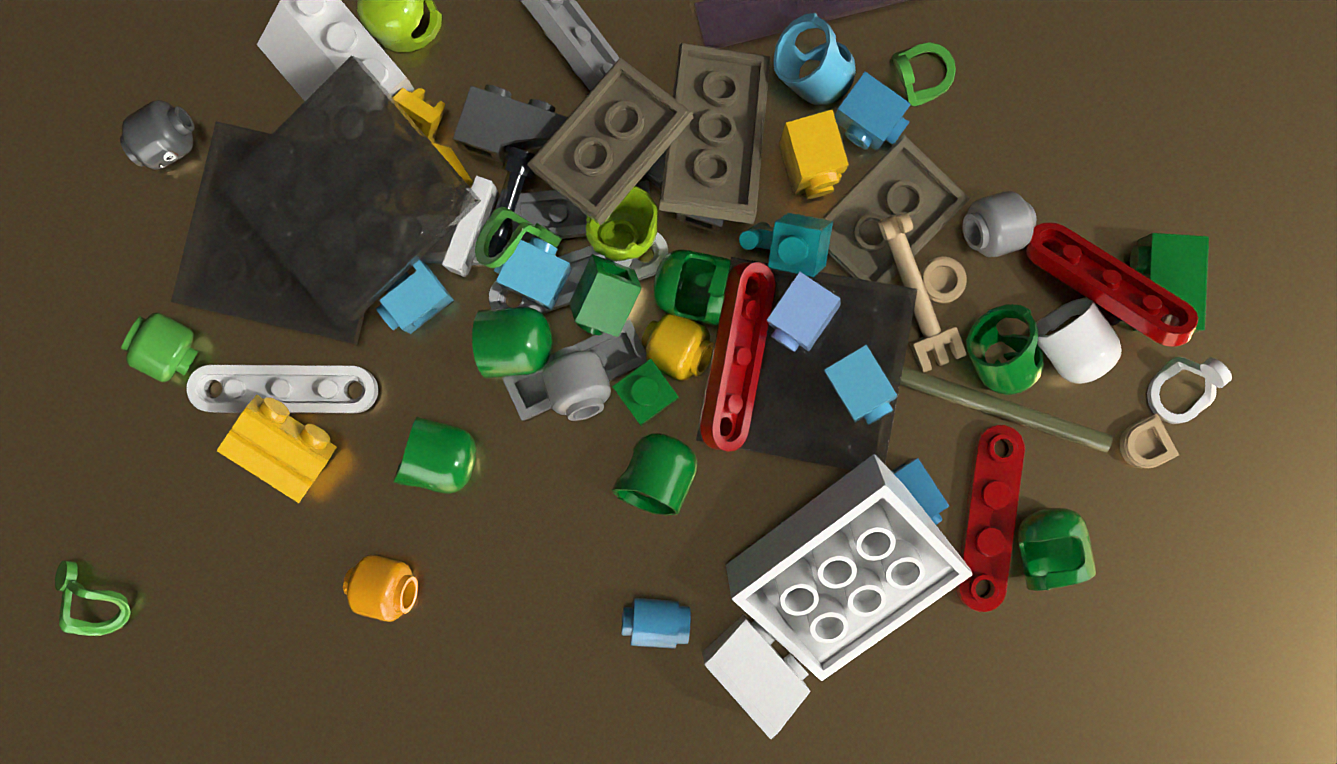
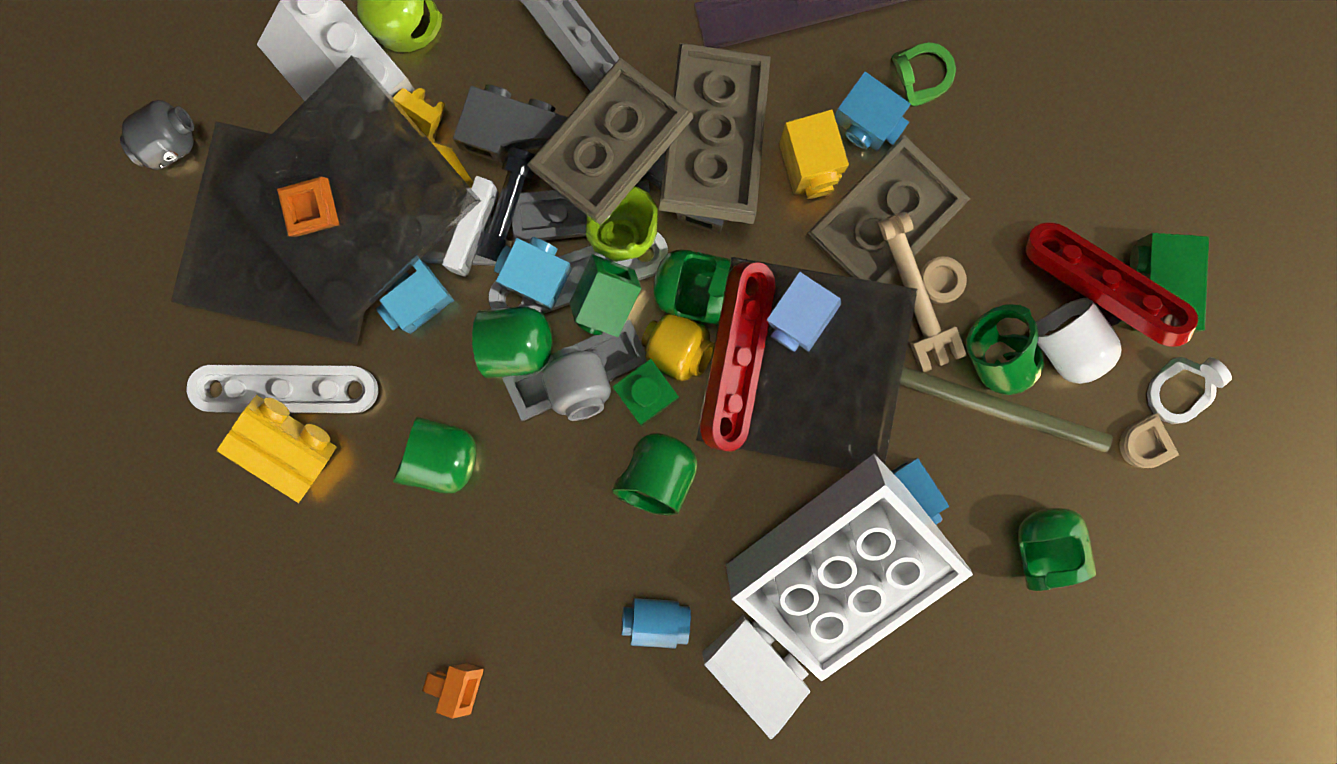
(66, 582): bright green piece -> none
(159, 347): bright green head -> none
(308, 206): none -> orange tile
(380, 588): light orange head -> none
(454, 688): none -> orange tile
(492, 226): bright green piece -> none
(794, 243): teal brick -> none
(832, 76): medium azure helmet -> none
(862, 386): medium azure brick -> none
(991, 516): red plate -> none
(999, 224): light grey head -> none

